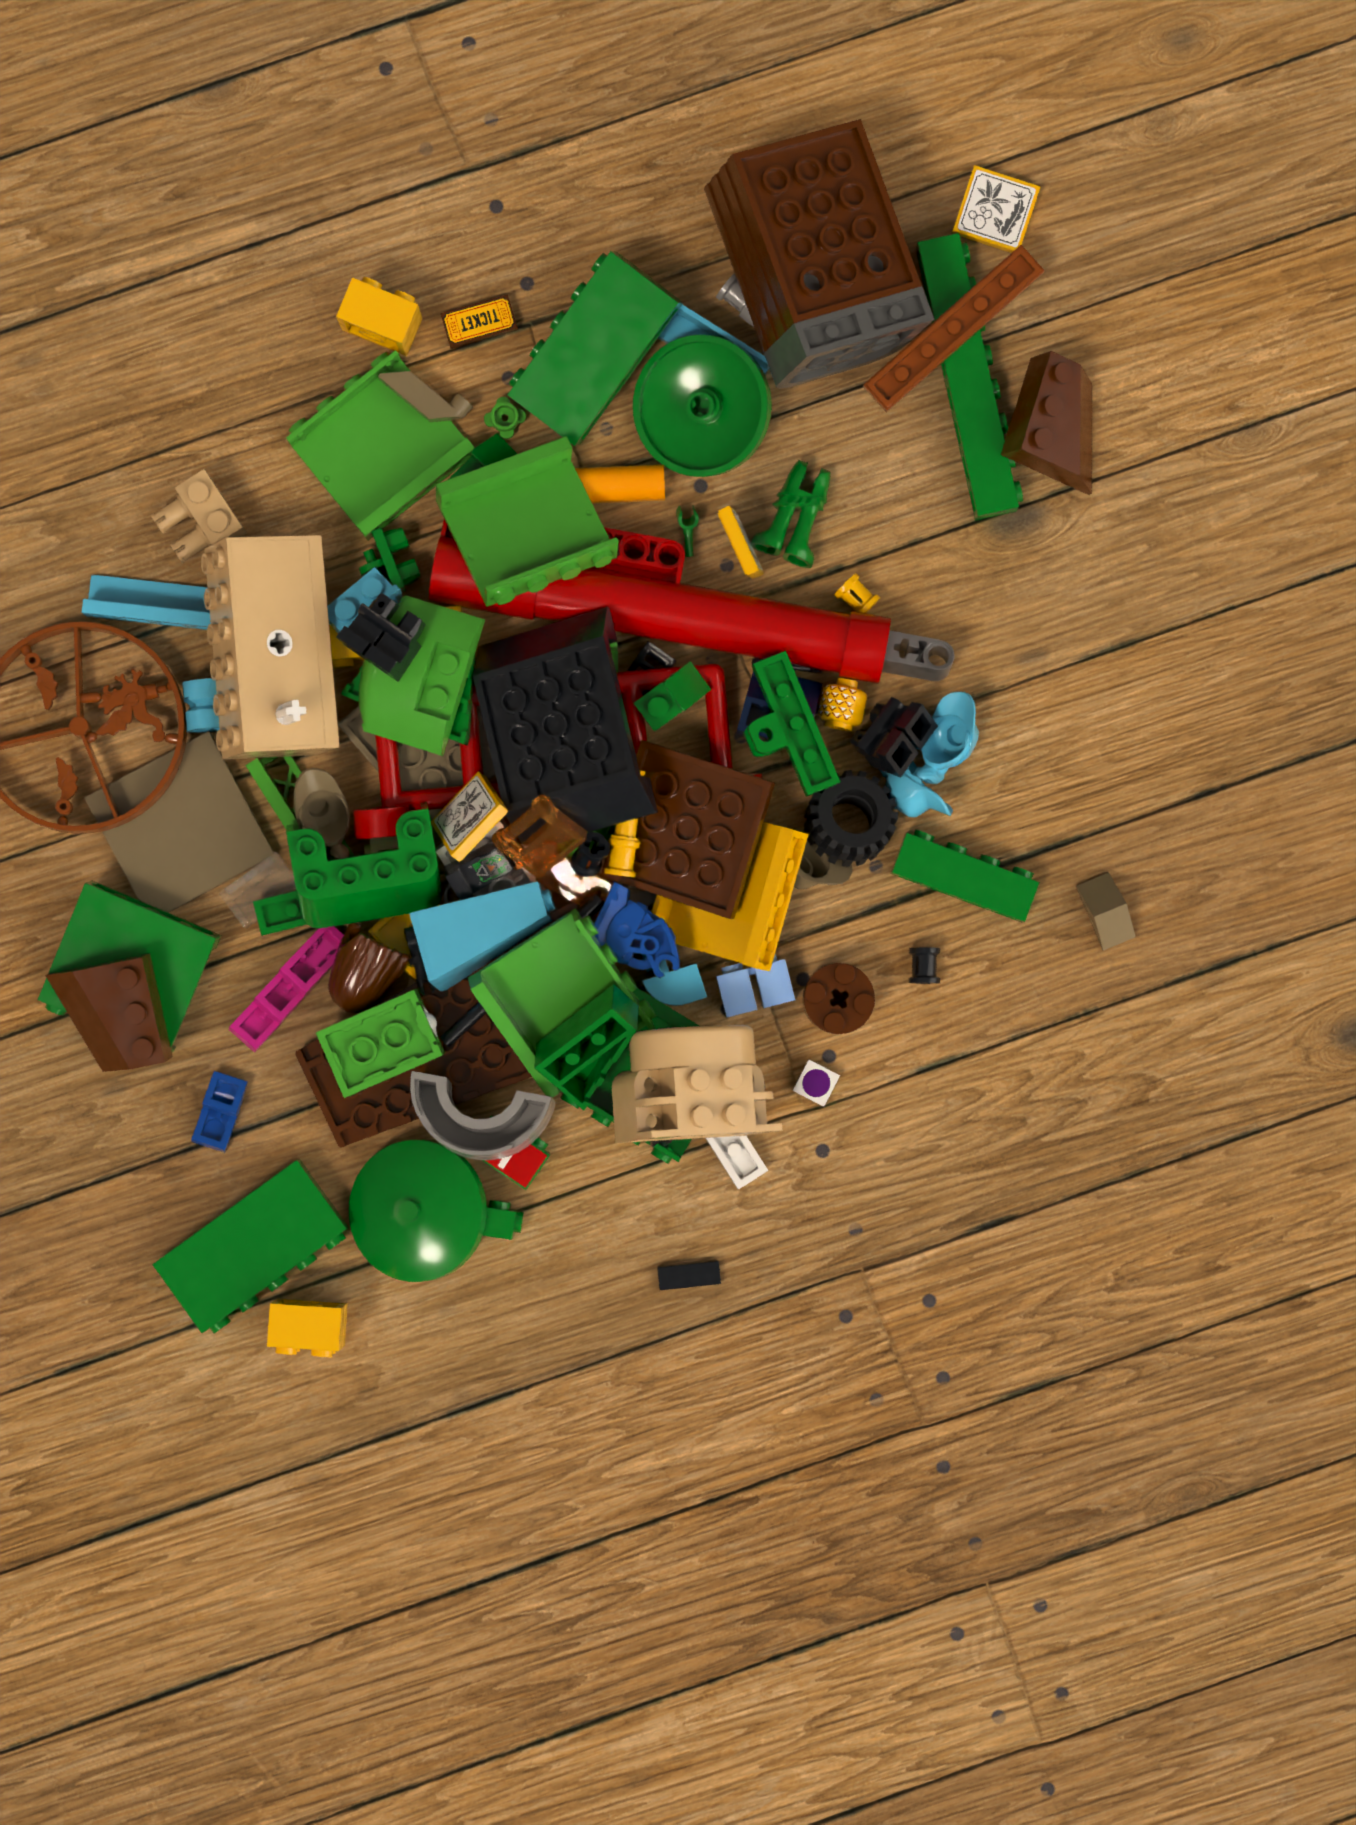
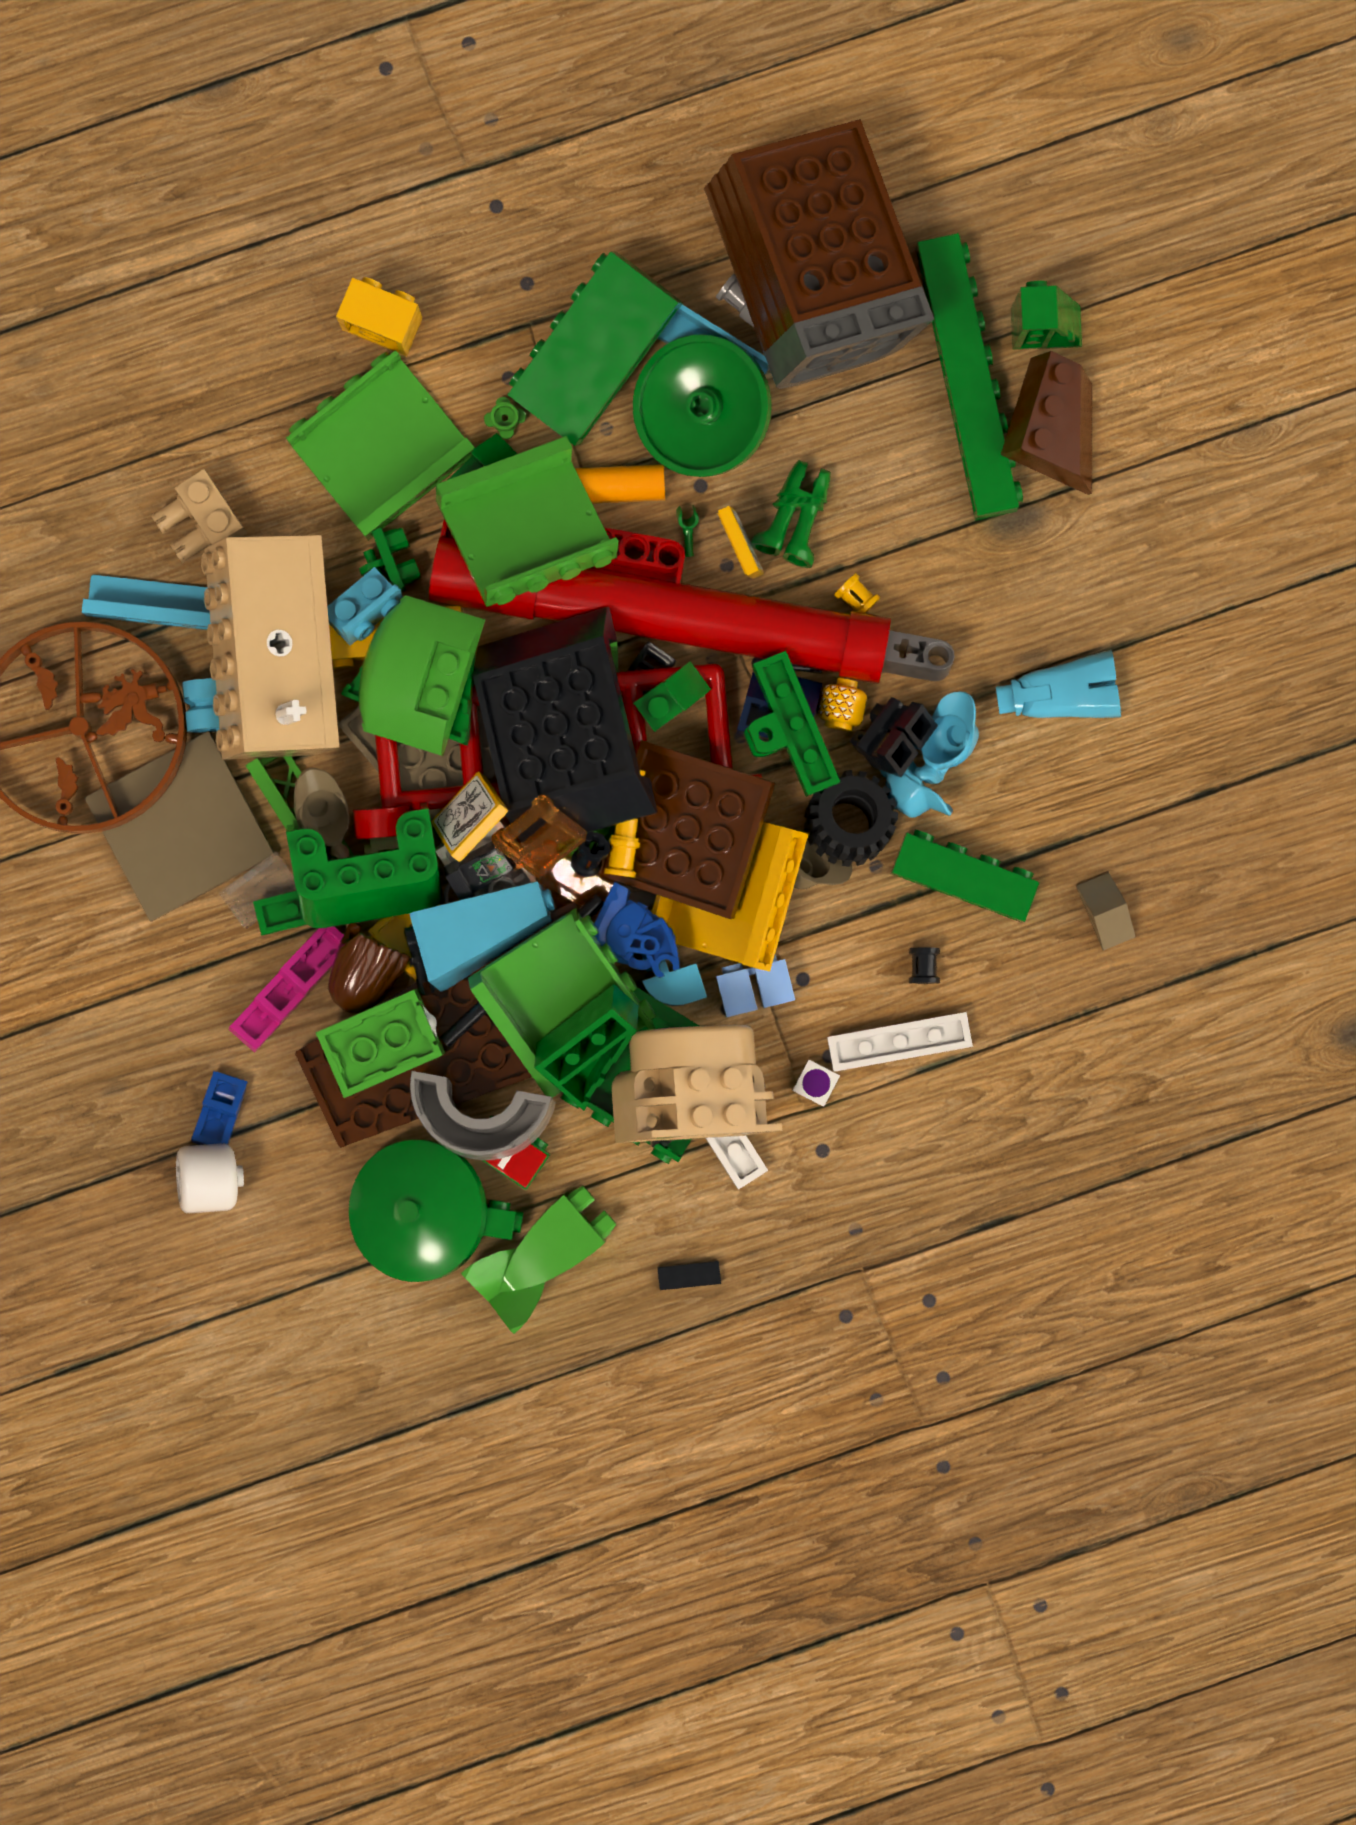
(116, 1011): reddish brown wedge -> none
(117, 927): green panel -> none
(207, 1178): none -> white head
(251, 1247): green brick -> none
(307, 1326): yellow brick -> none
(381, 641): black hips -> none
(424, 399): dark tan piece -> none
(479, 321): tile -> none
(555, 1243): none -> bright green hips
(834, 1018): reddish brown brick -> none
(899, 1041): none -> white plate
(953, 328): dark orange tile -> none
(996, 209): tile -> none
(1045, 318): none -> green wedge
(1067, 690): none -> medium azure piece

